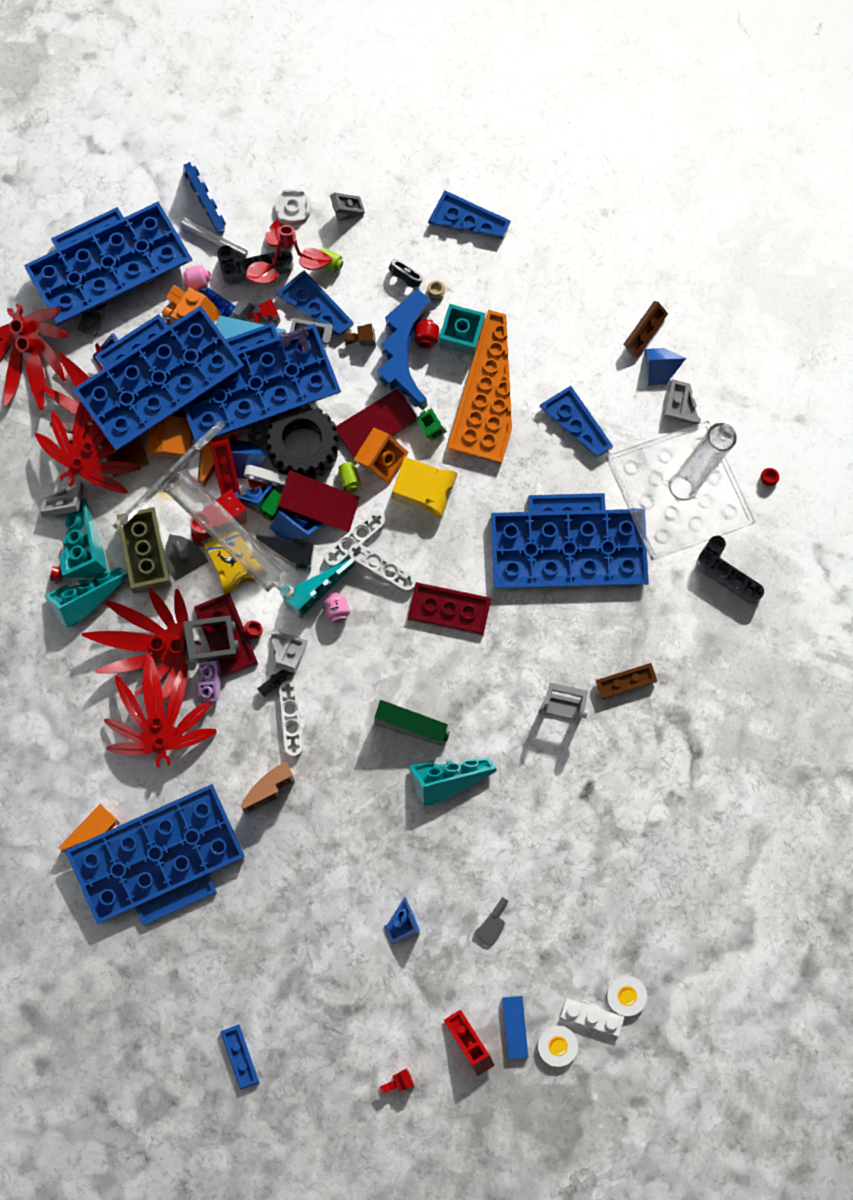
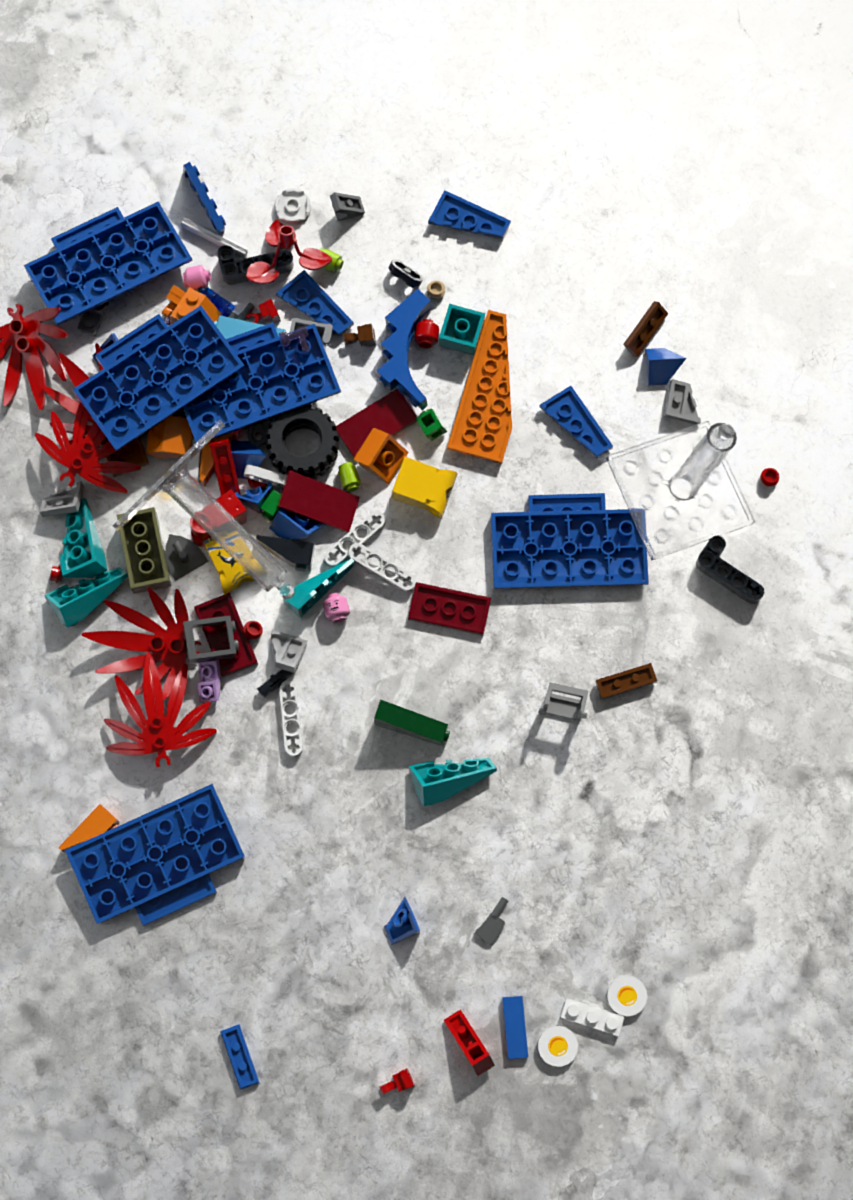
(267, 788): nougat slope -> none

